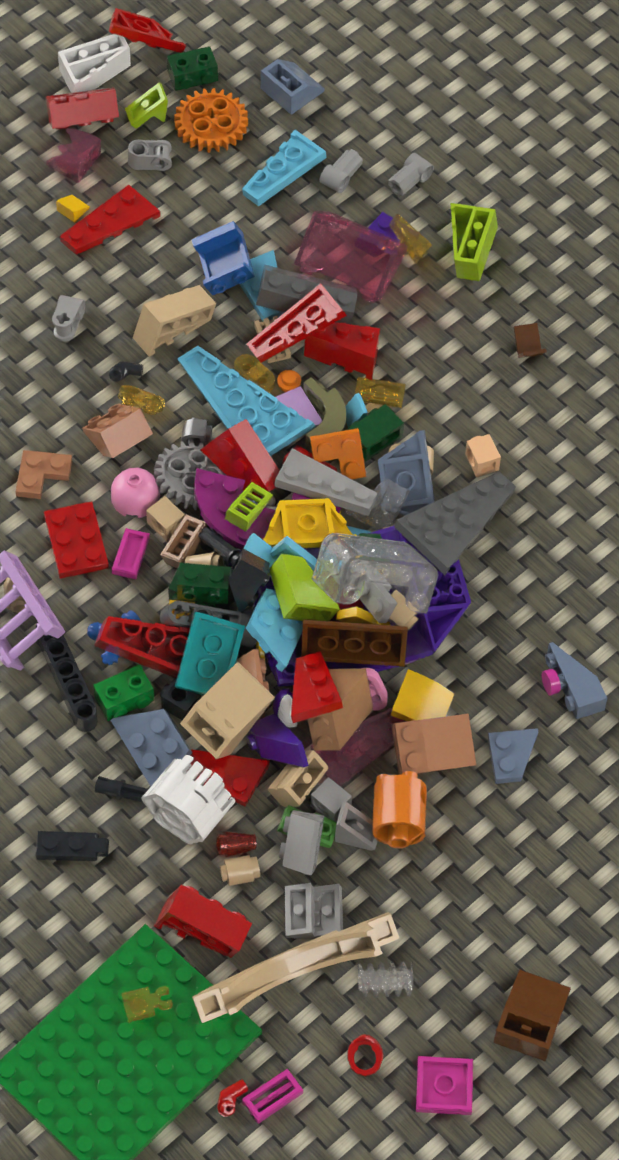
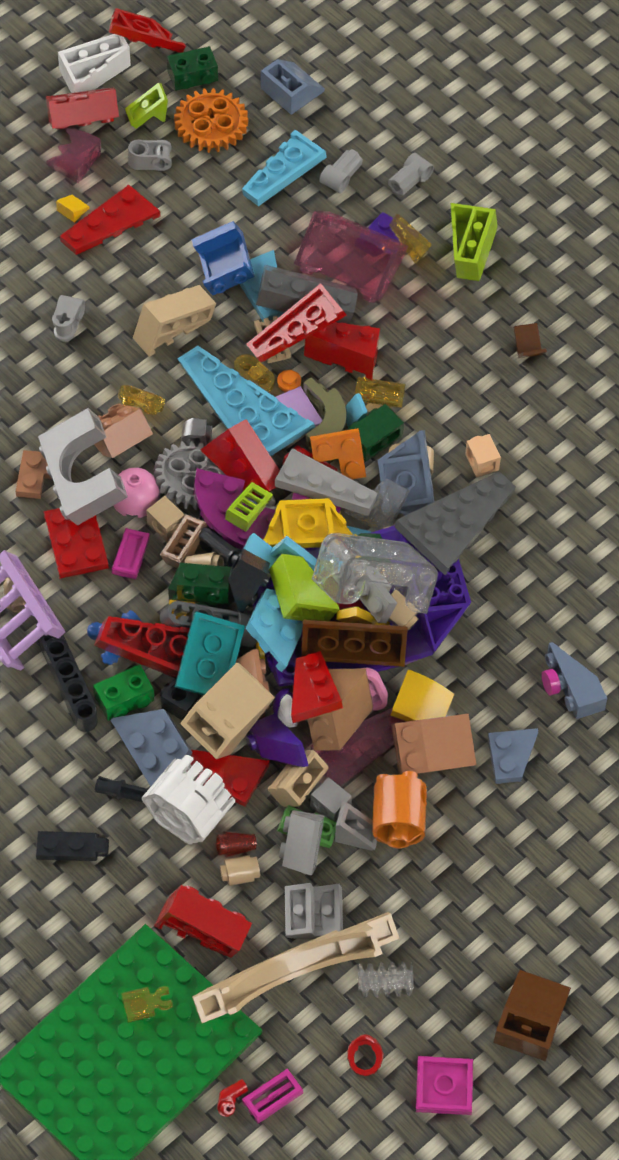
(60, 449): none -> arch
(125, 369): black arm -> none

